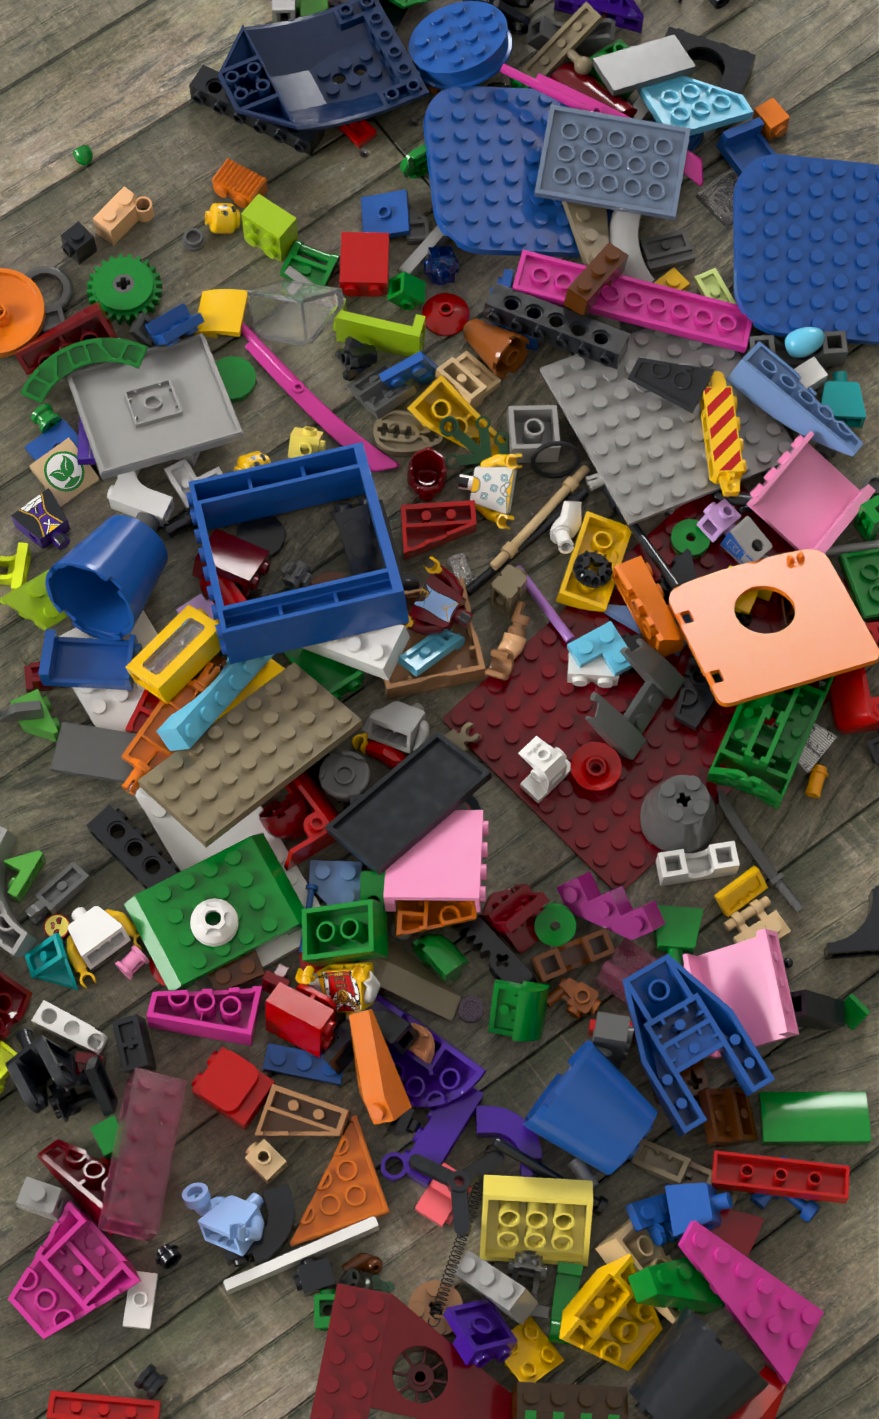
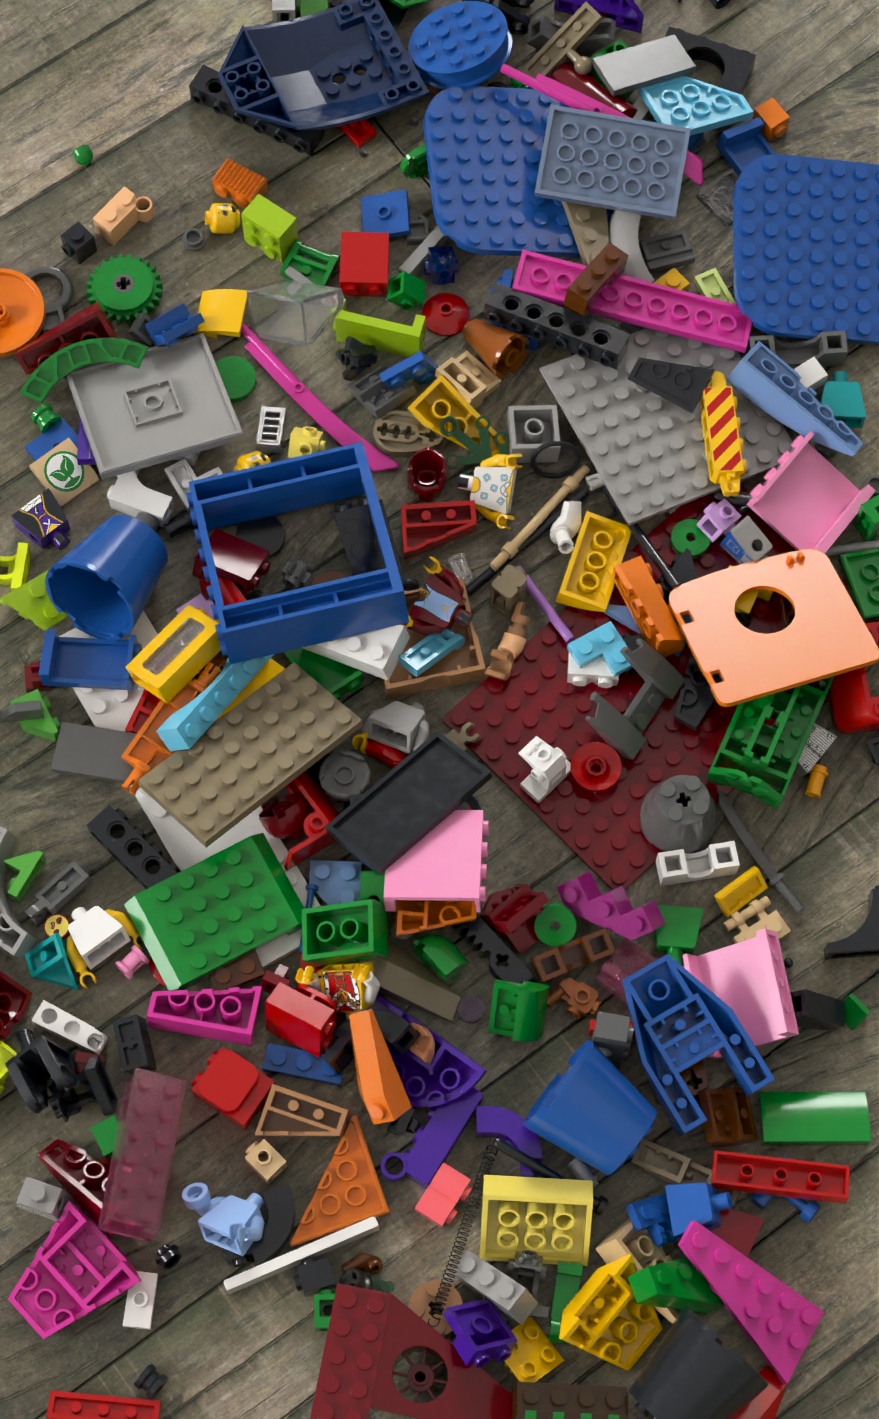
(217, 934): white piece -> none
(266, 445): none -> light grey slope
(459, 1194): black piece -> none
(589, 577): black gear -> none
(804, 341): medium azure animal -> none

